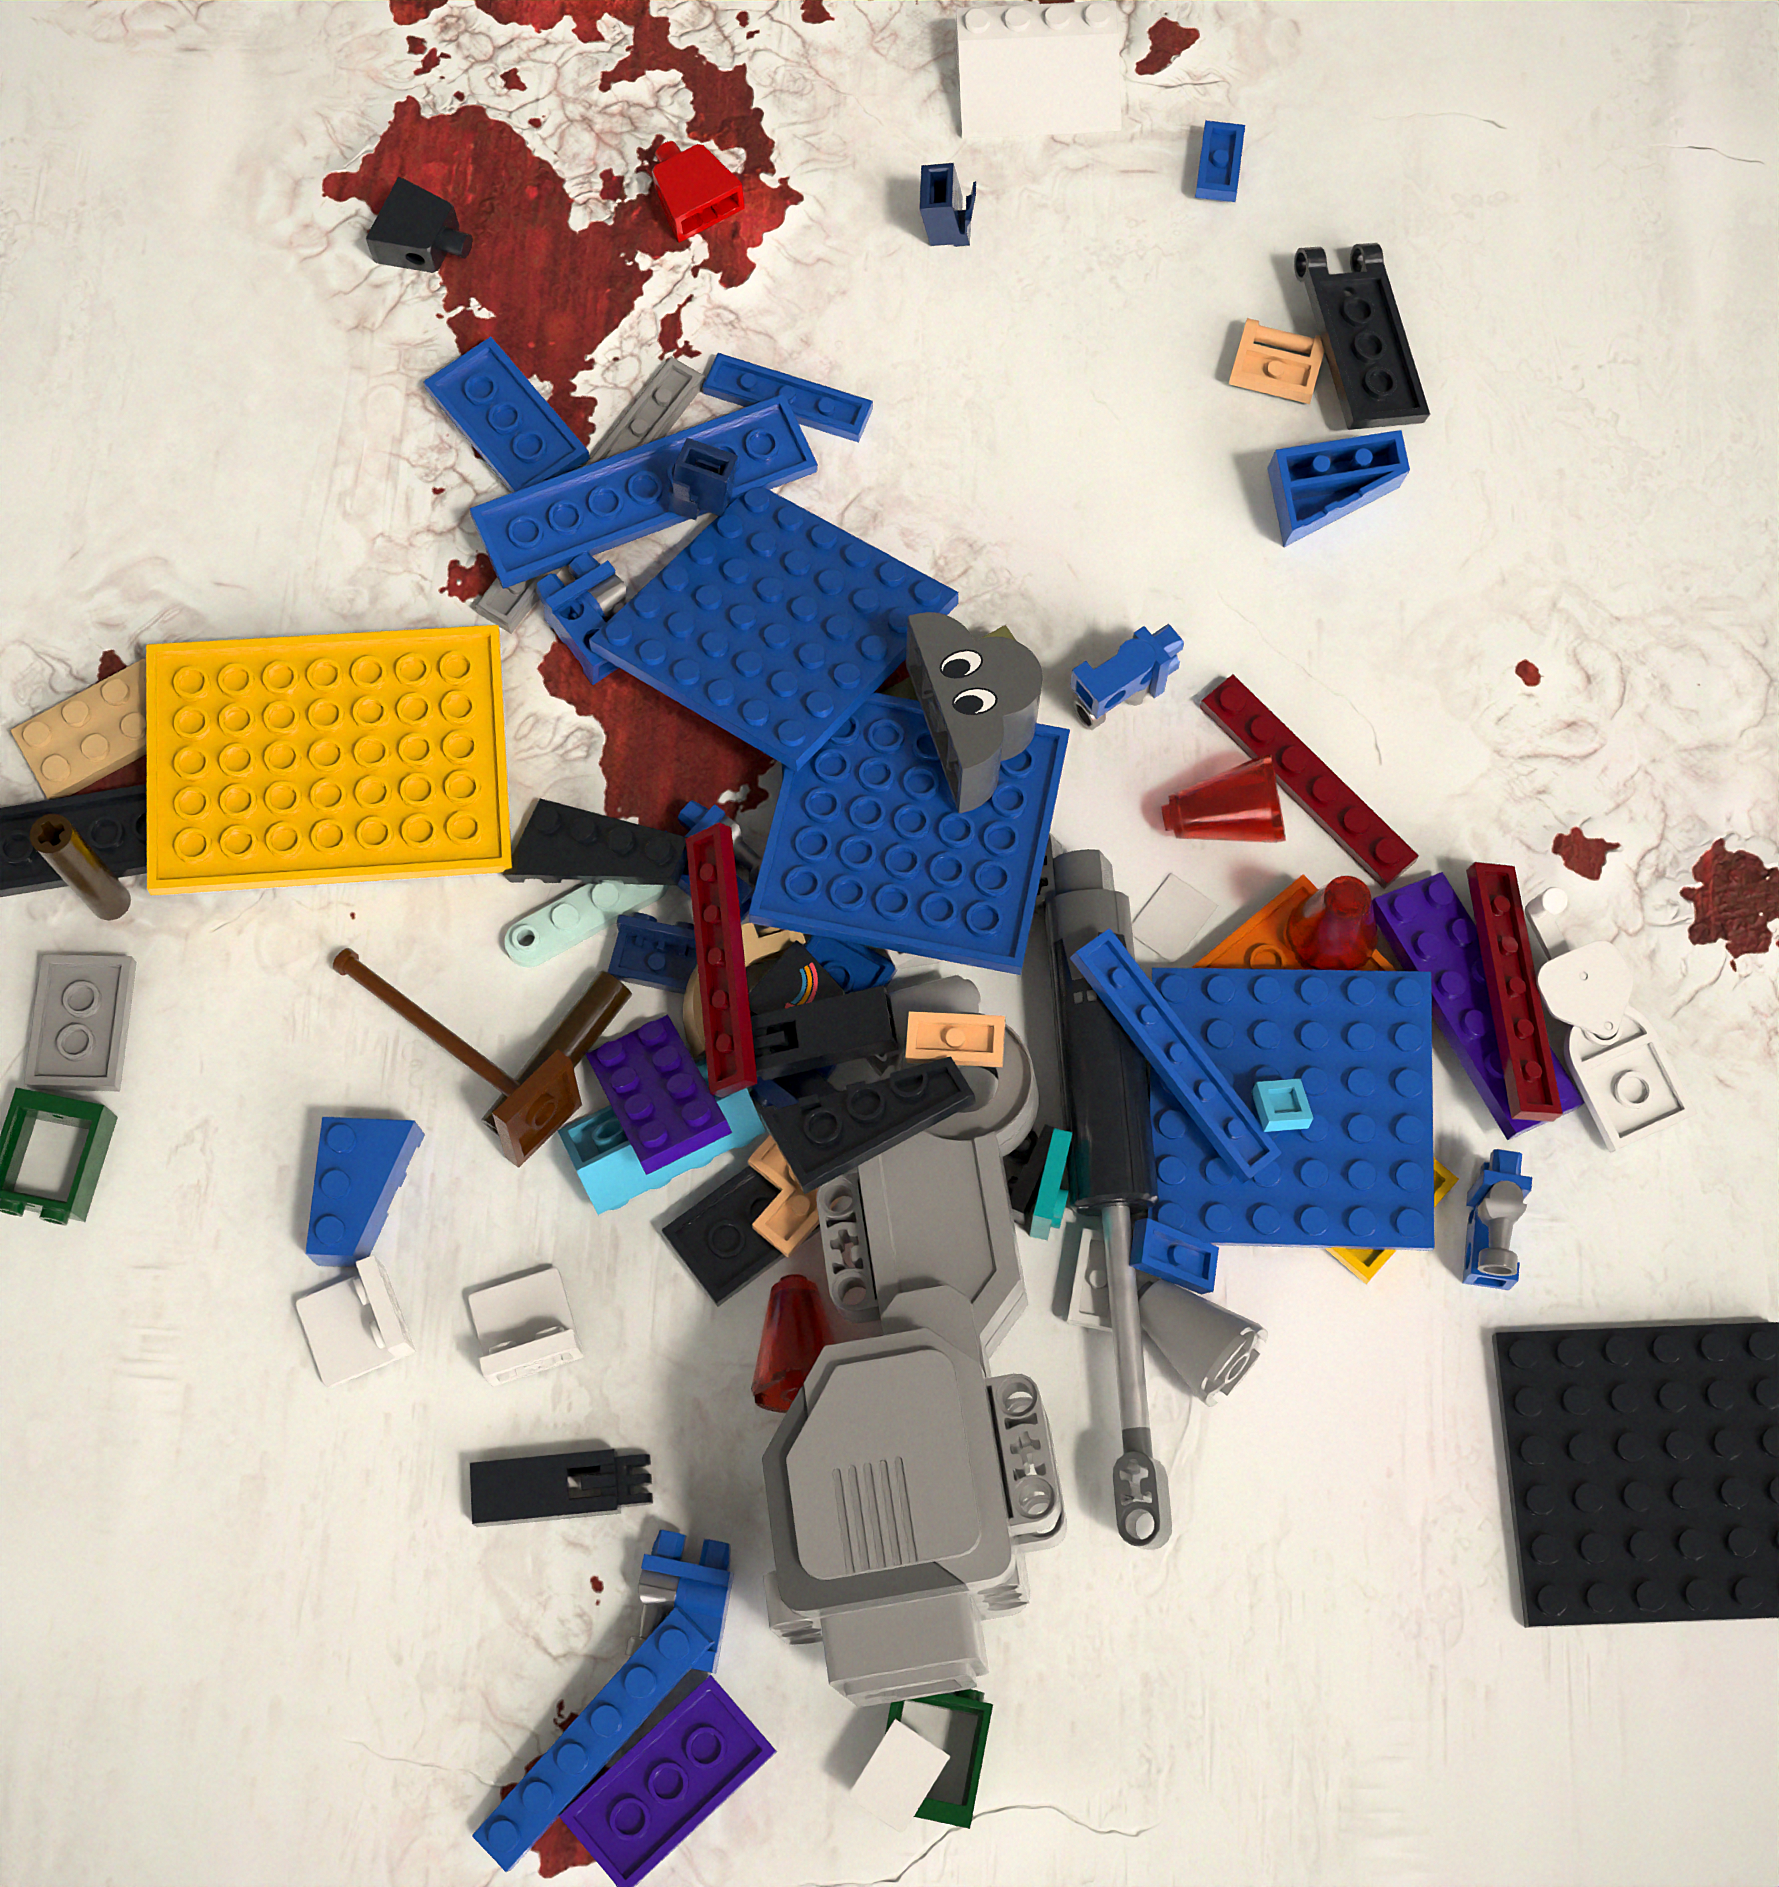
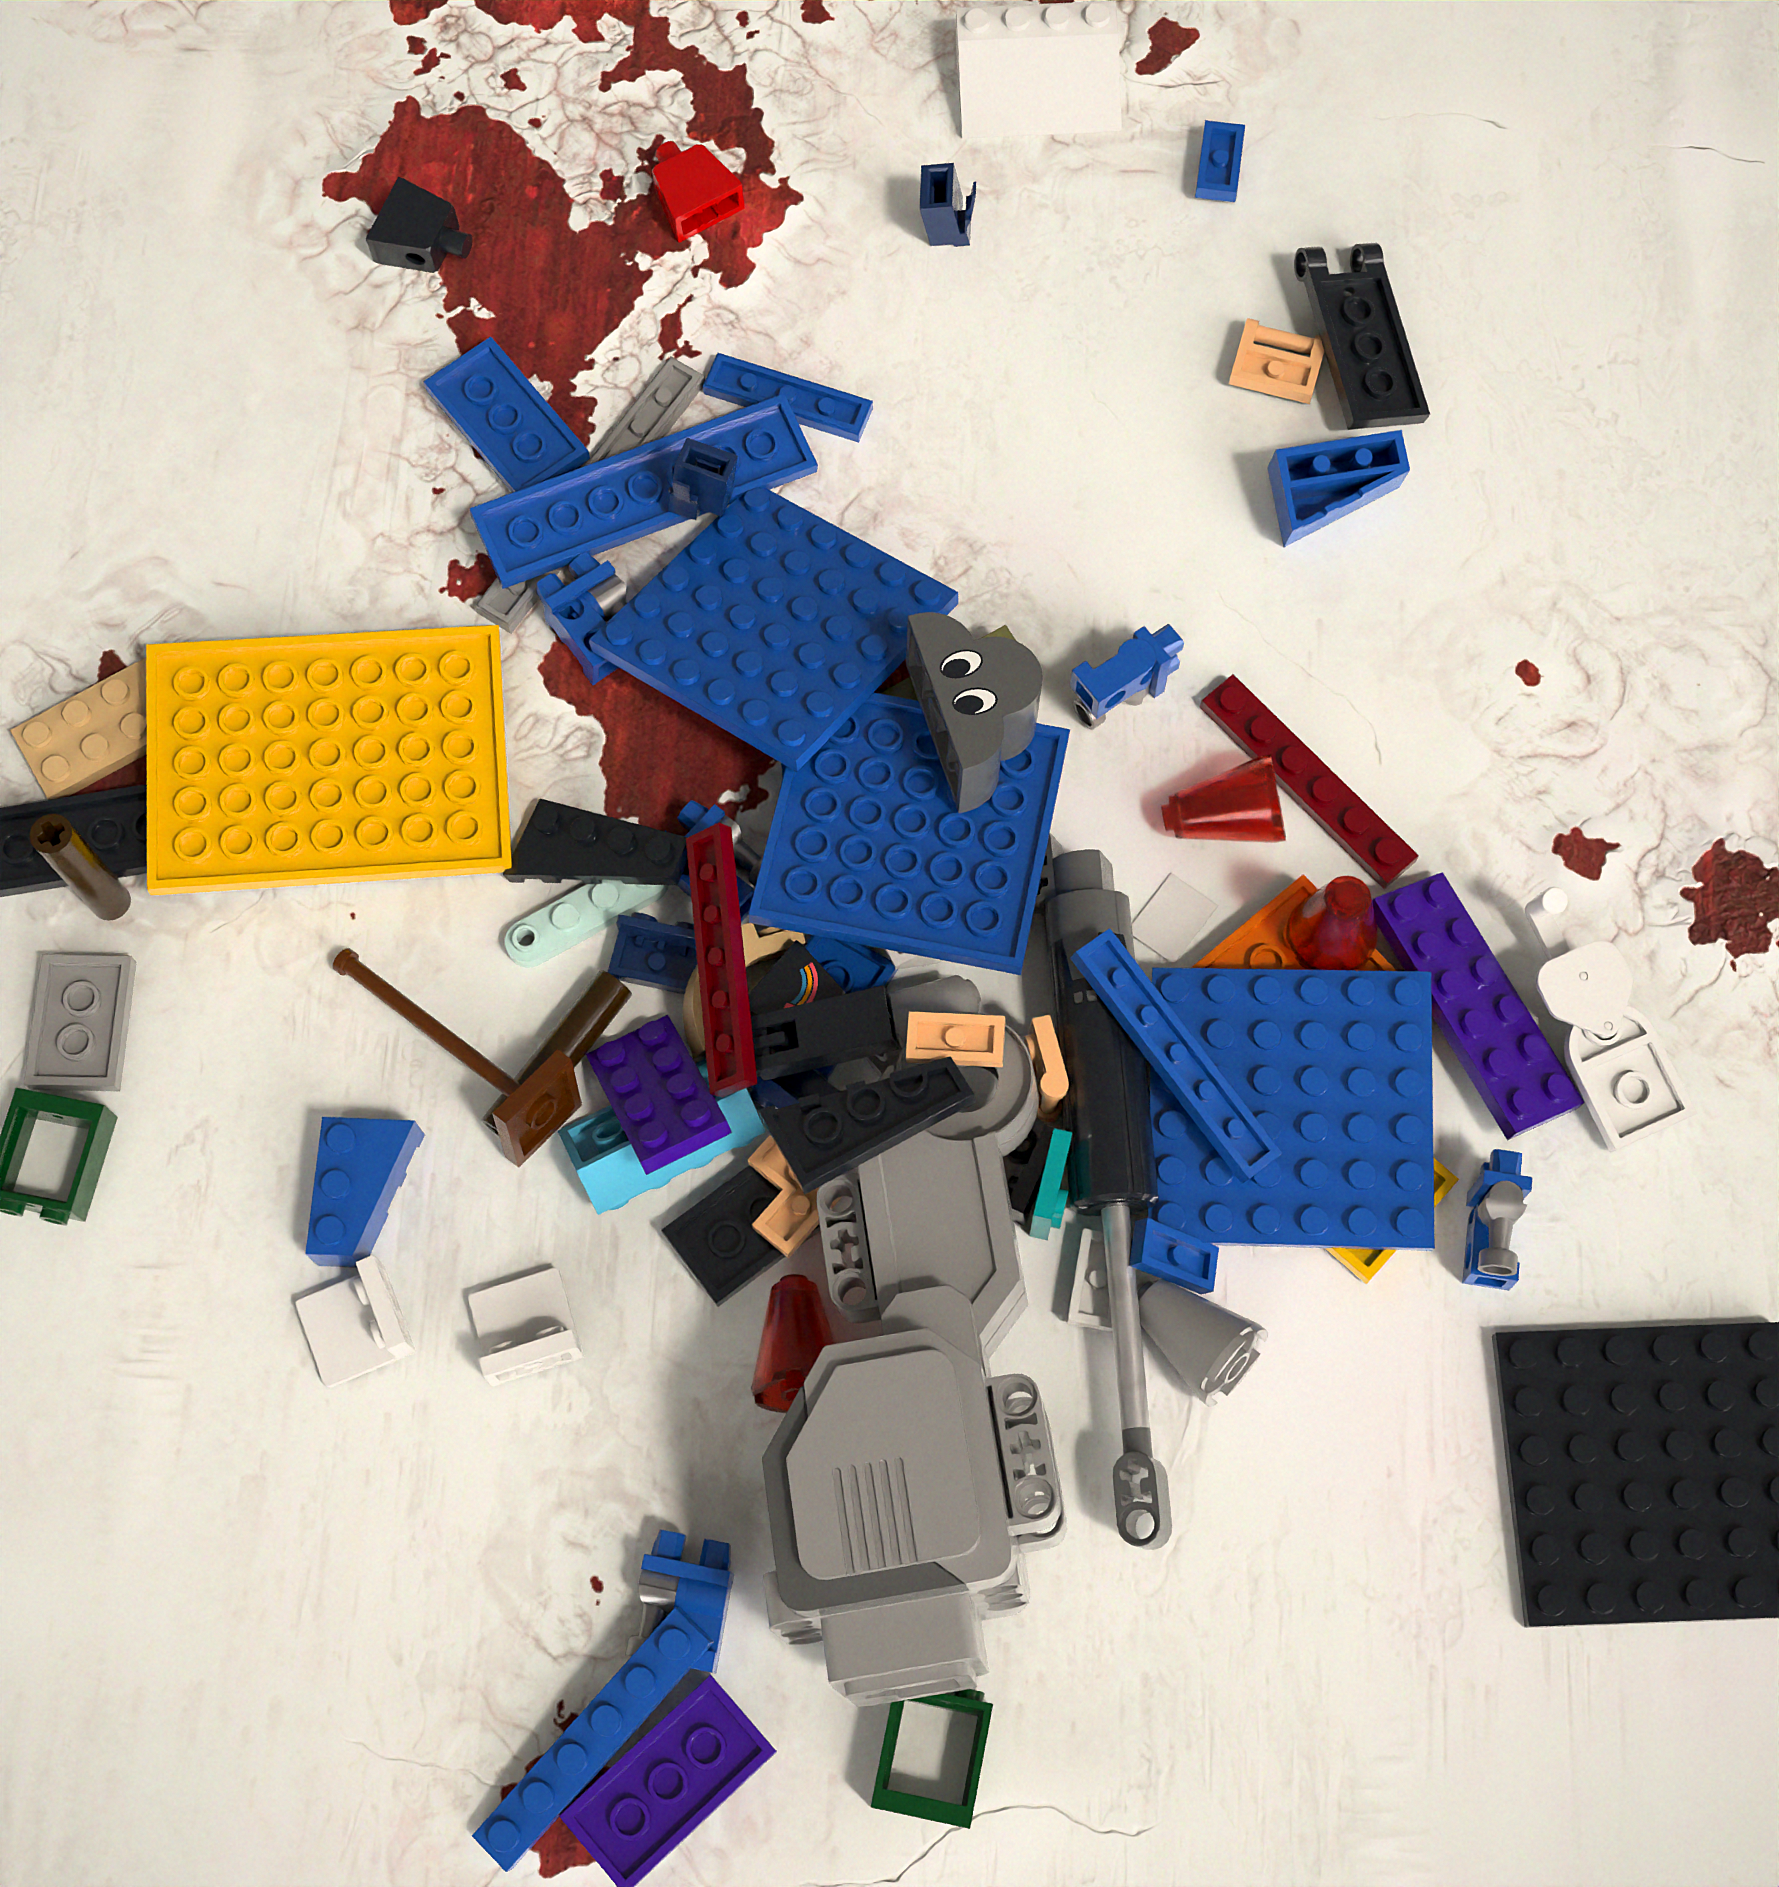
(538, 1487): black hinge -> none
(898, 1776): white sticker -> none
(1047, 1066): none -> light nougat plate
(1282, 1105): medium azure plate -> none
(1513, 993): dark red plate -> none

